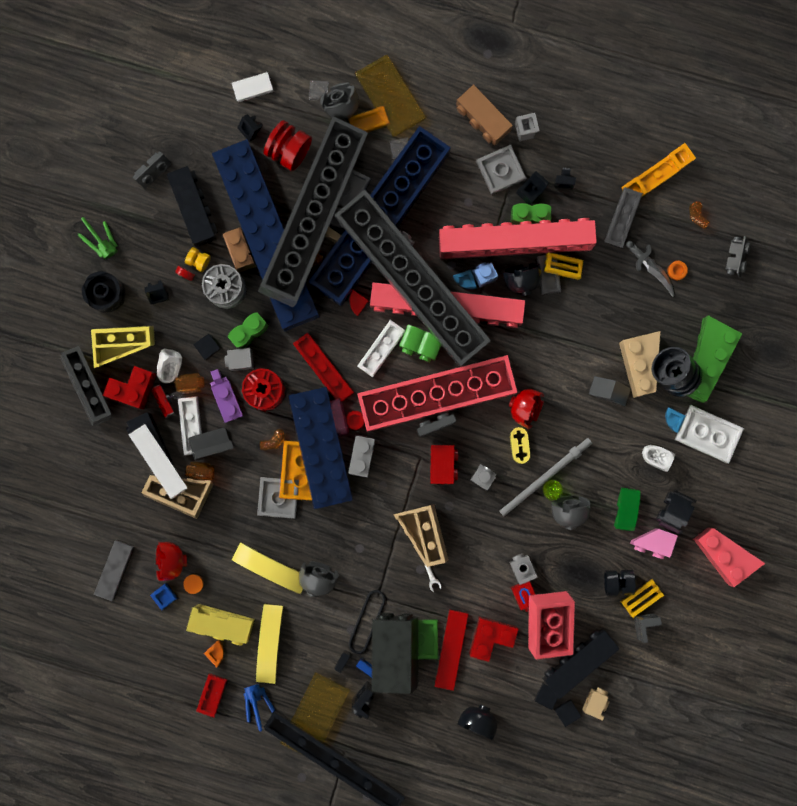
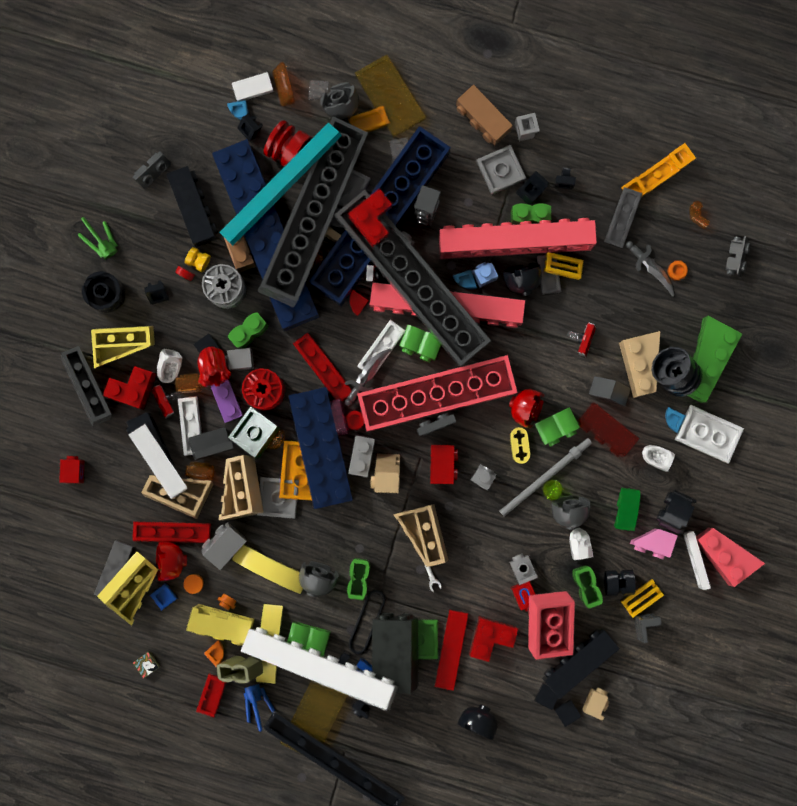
(71, 470): none -> red brick
(128, 587): none -> light yellow wedge
(146, 664): none -> tile
(171, 532): none -> red tile
(212, 367): none -> red piece
(223, 545): none -> light grey brick
(226, 602): none -> orange plate
(238, 109): none -> dark azure tile
(239, 669): none -> olive brick
(241, 489): none -> tan wedge
(254, 433): none -> plate
(280, 184): none -> teal tile
(283, 85): none -> clear orange slope
(309, 636): none -> bright green brick
(319, 668): none -> white brick
(358, 584): none -> bright green brick
(366, 217): none -> red brick
(366, 375): none -> piece
(372, 273): none -> piece
(386, 473): none -> tan wedge
(426, 206): none -> dark grey arch
(557, 426): none -> bright green brick
(580, 544): none -> white rock
(585, 338): none -> red piece
(588, 591): none -> bright green brick
(607, 430): none -> clear red brick
(696, 560): none -> white tile

